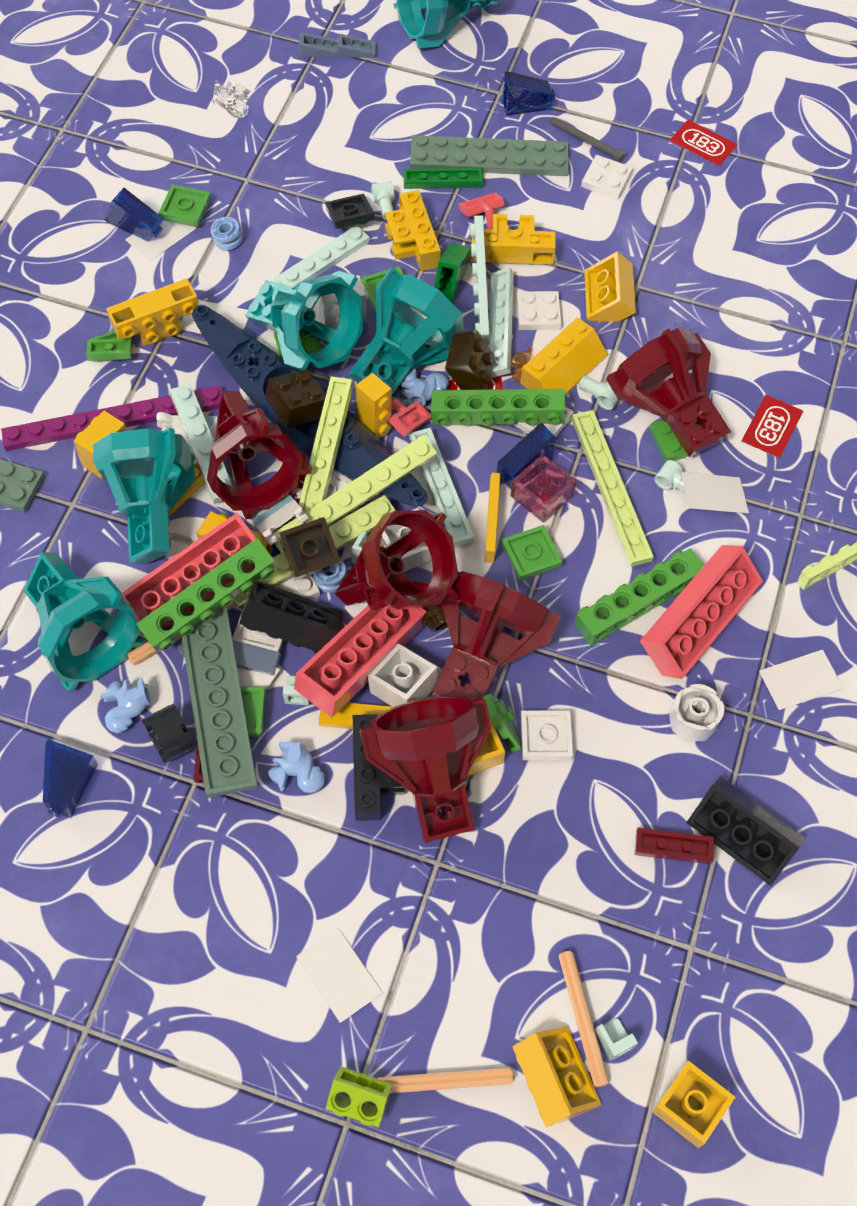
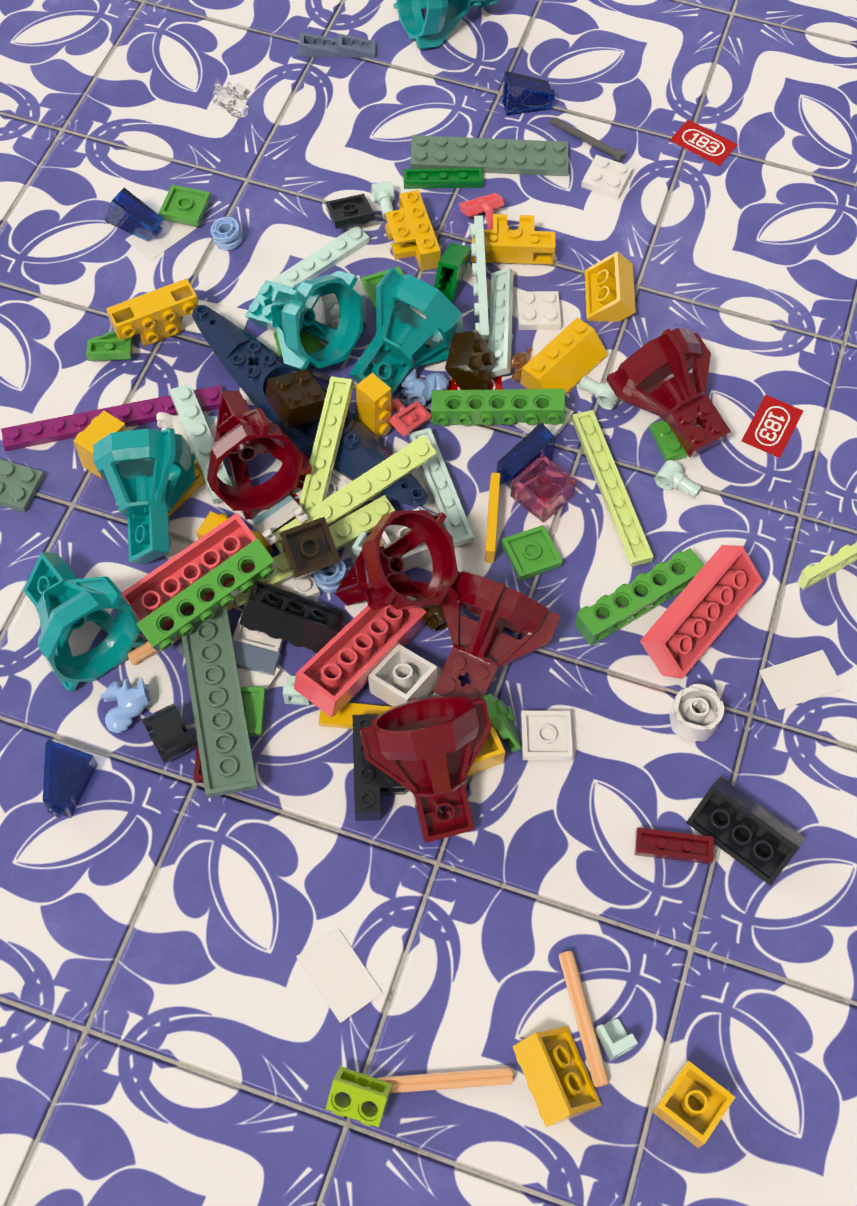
(296, 762): light blue animal -> none
(714, 492): white sticker -> none

